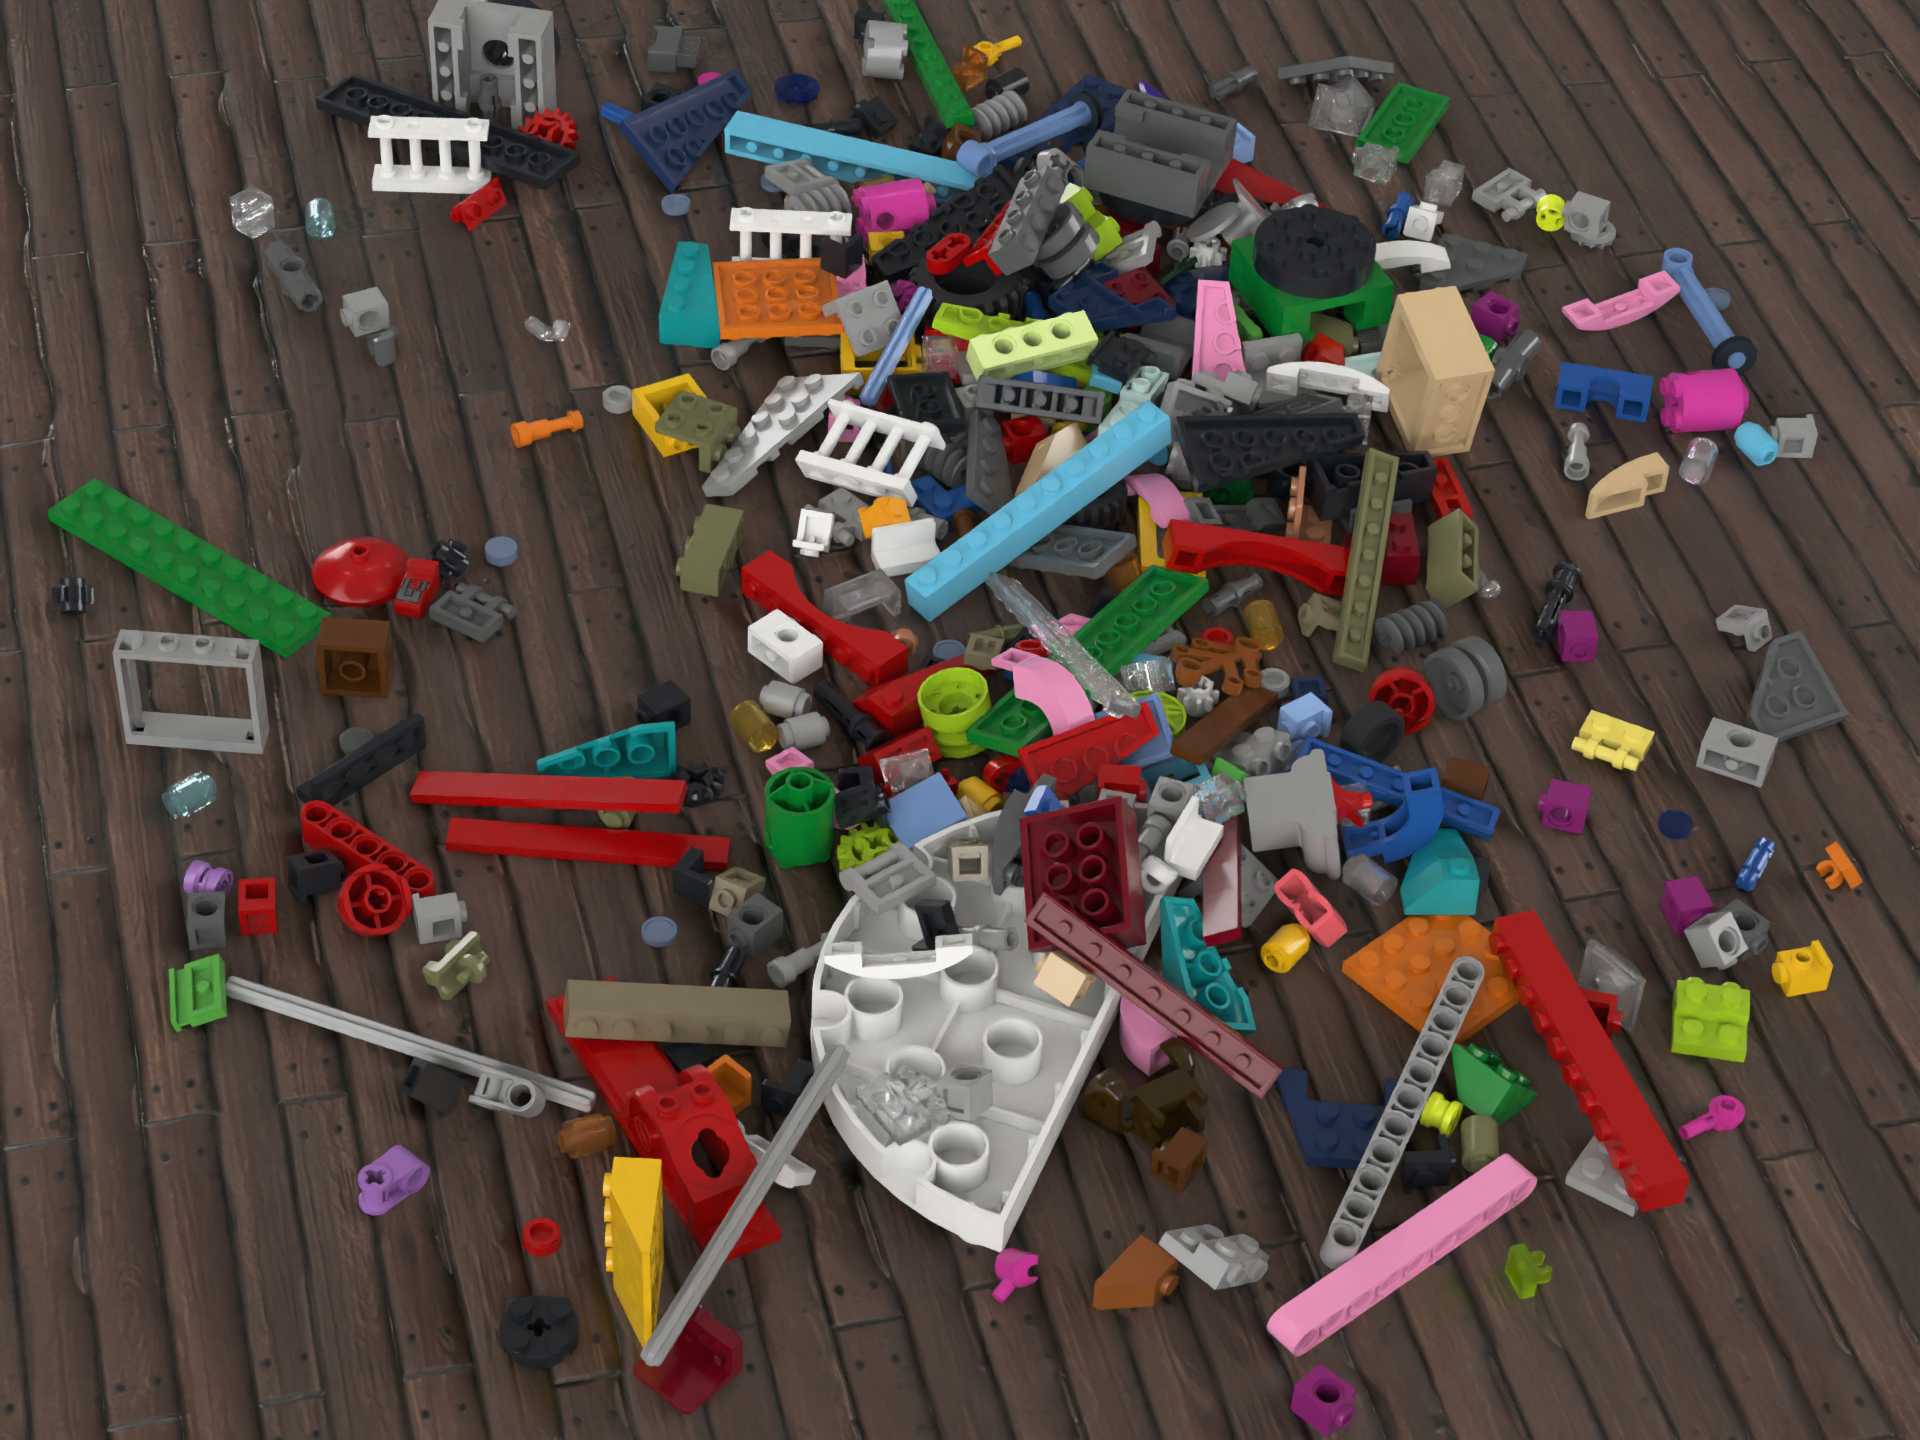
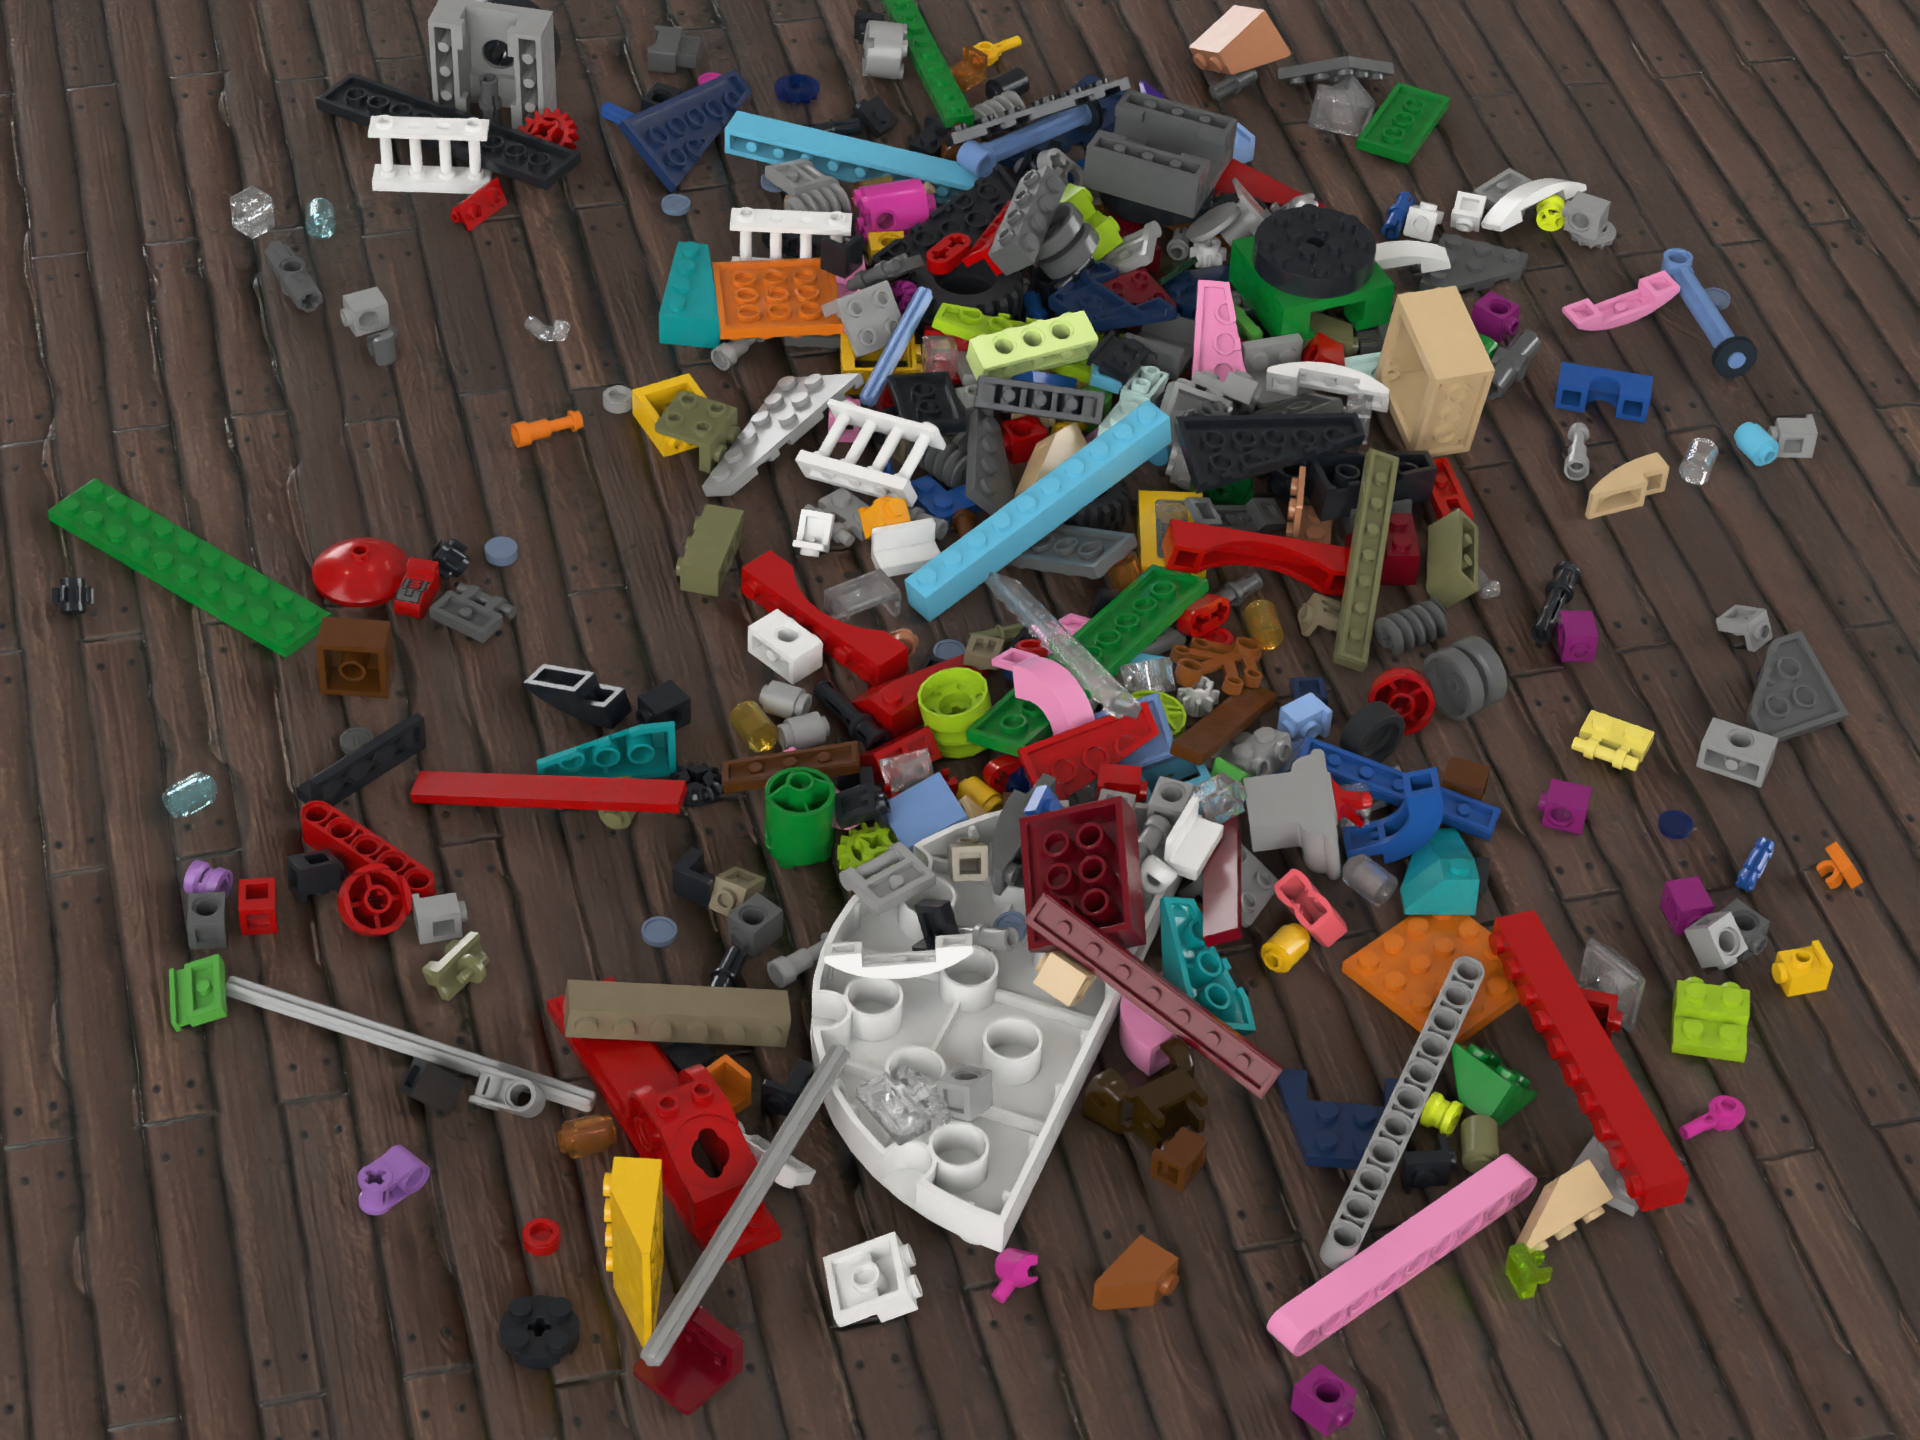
(184, 729): light grey window -> none
(579, 695): none -> black slope
(583, 843): red tile -> none
(756, 771): none -> reddish brown tile
(872, 1280): none -> white plate
(885, 270): none -> dark grey plate
(1012, 919): none -> sand blue piece
(1039, 109): none -> wing
(1162, 496): bright pink slope -> none
(1204, 615): none -> red beam
(1216, 1258): light grey plate -> none
(1239, 42): none -> nougat slope
(1276, 681): light grey tile -> none
(1375, 162): clear brick -> none
(1444, 183): clear brick -> none
(1468, 212): none -> white bracket
(1508, 209): none -> white slope
(1562, 1202): none -> tan slope
(1703, 400): dark pink cylinder -> none

